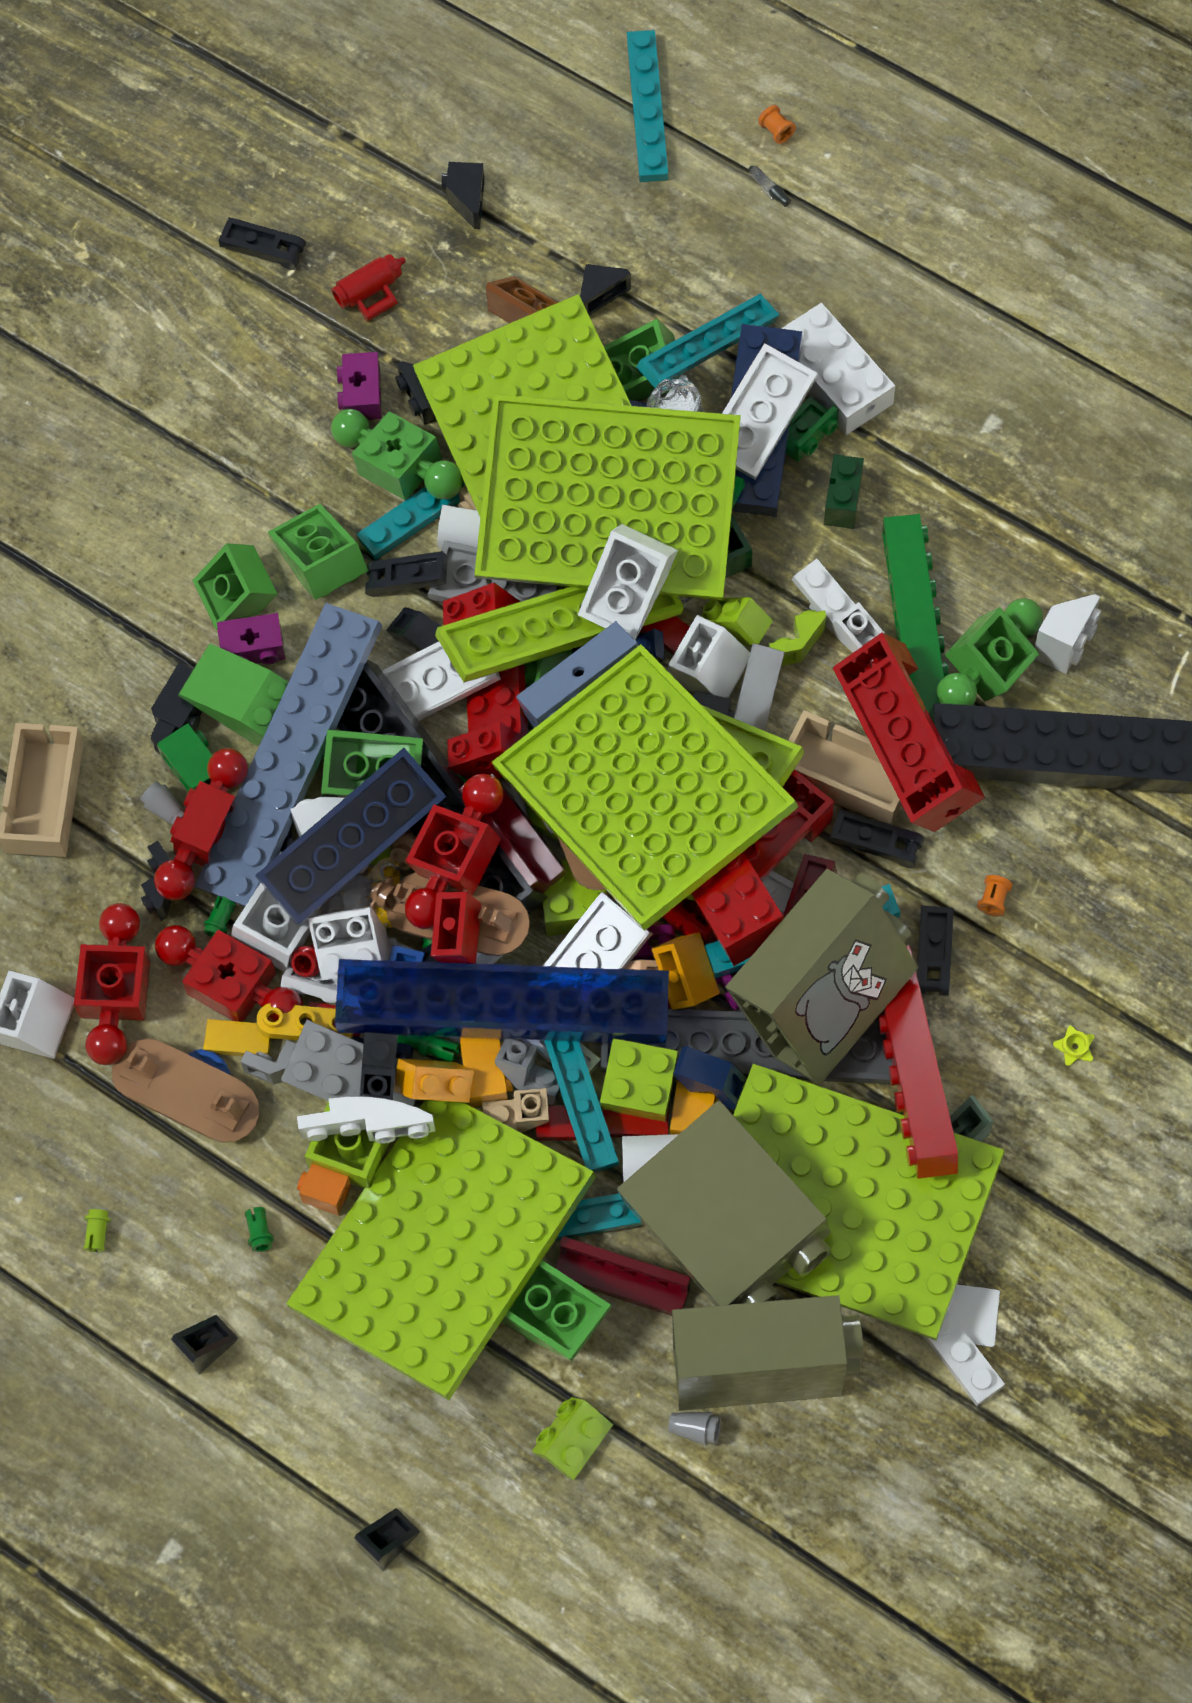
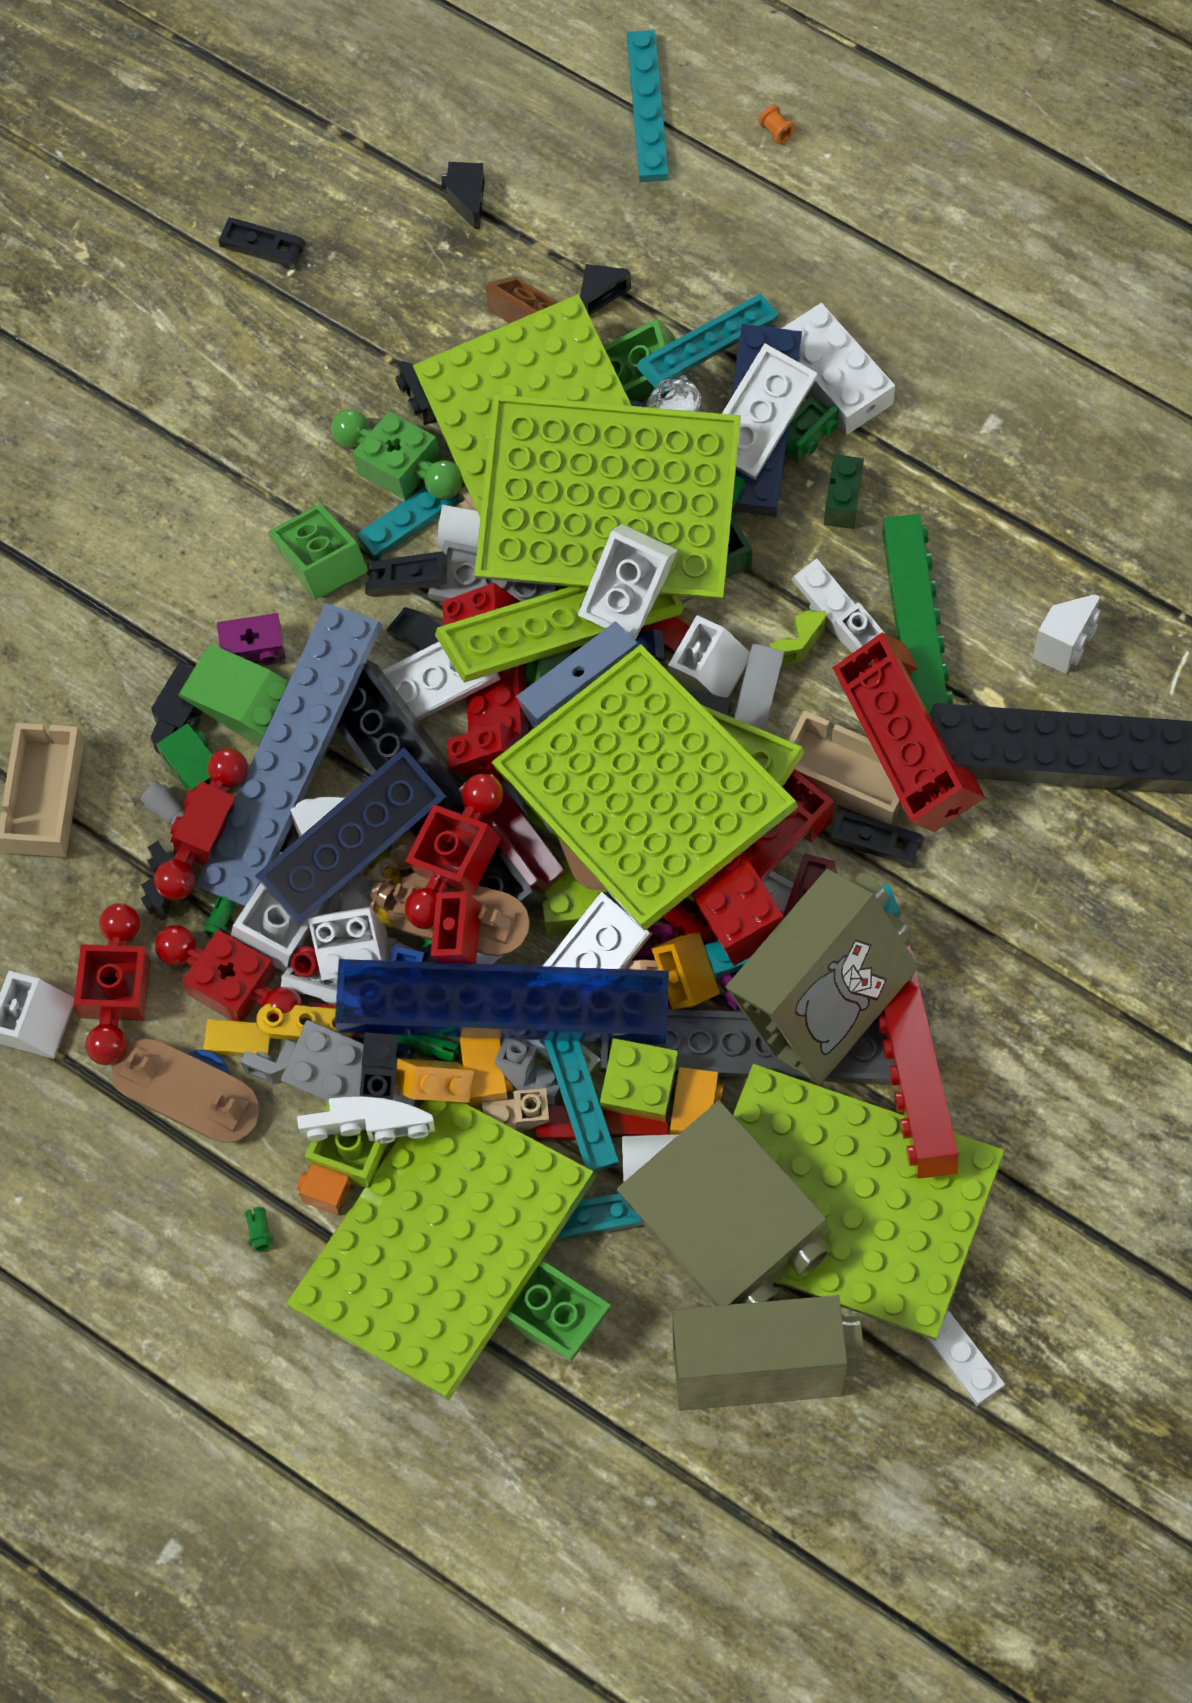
(96, 1230): lime pin -> none
(204, 1342): black slope -> none
(234, 584): bright green slope -> none
(357, 755): bright green slope -> none
(360, 384): magenta brick -> none
(368, 281): red piece -> none
(386, 1538): black slope -> none
(572, 1436): lime bracket -> none
(623, 1277): dark red fence -> none
(696, 1426): light grey cone -> none
(709, 1073): dark blue slope -> none
(739, 617): lime slope -> none
(769, 188): piece -> none
(935, 948): black plate -> none
(971, 1120): sand green slope -> none
(976, 1312): white sticker -> none
(991, 653): bright green brick -> none
(994, 895): orange bush -> none
(1075, 1037): neon yellow plate -> none

